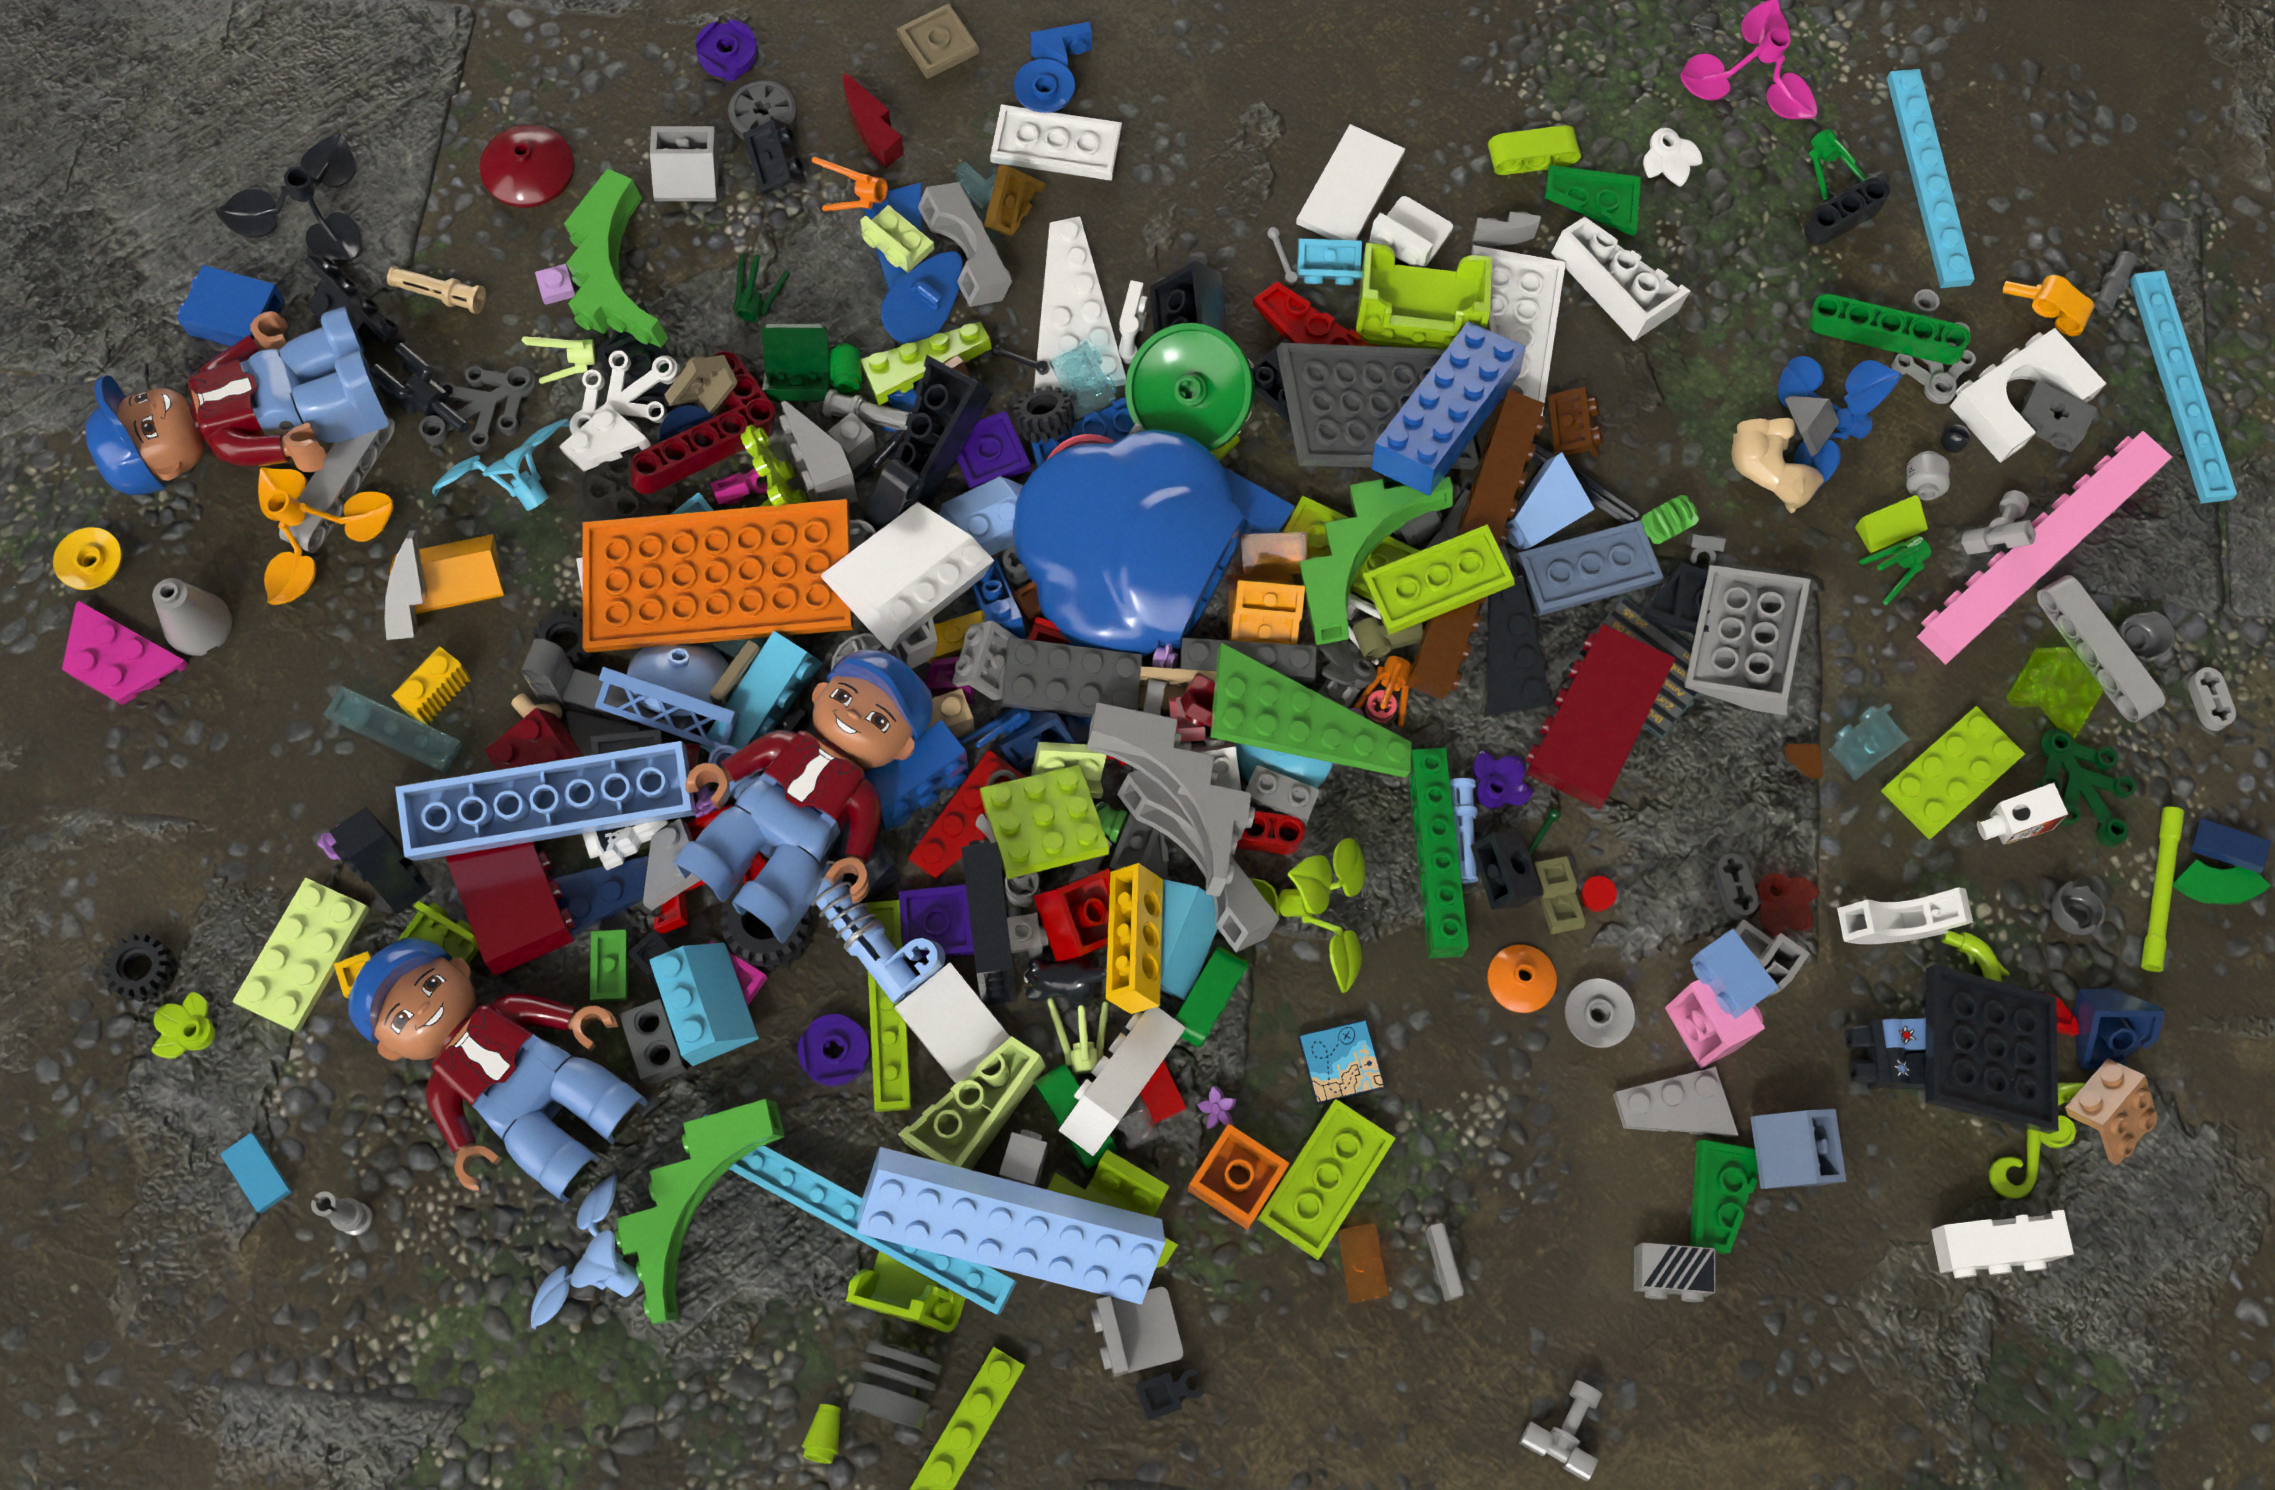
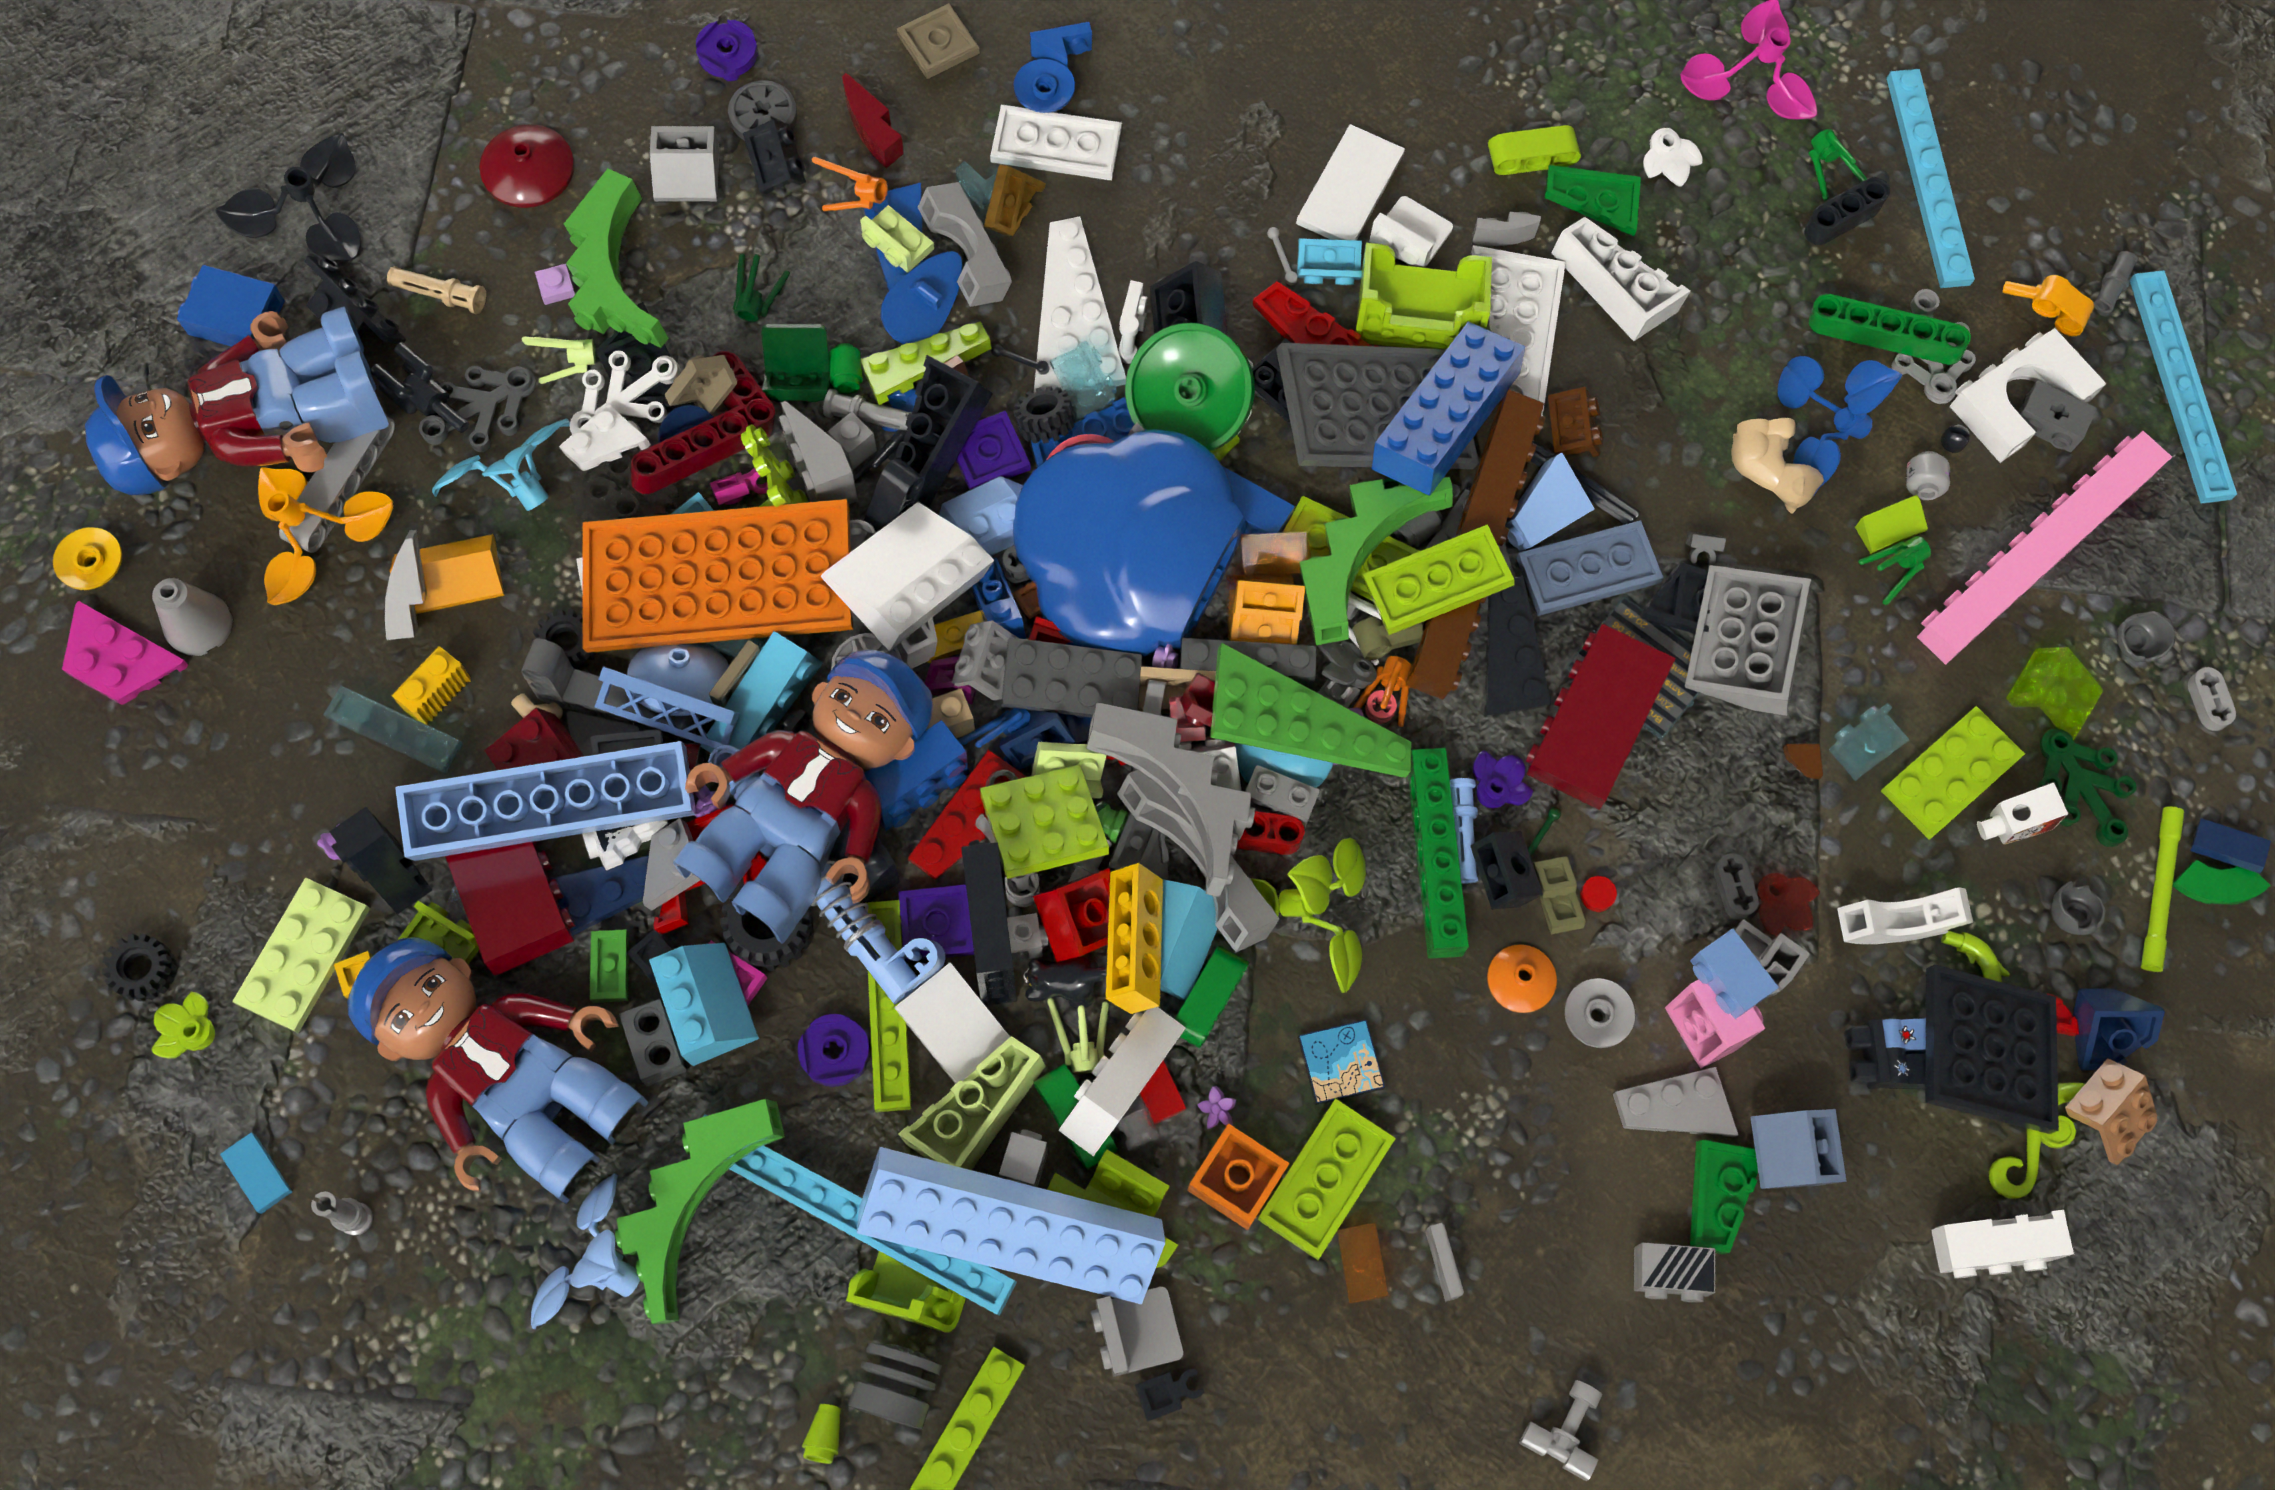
(1670, 519): bright green gear -> none
(1814, 420): dark grey slope -> none
(2002, 528): light grey bar -> none
(2100, 648): light grey beam -> none

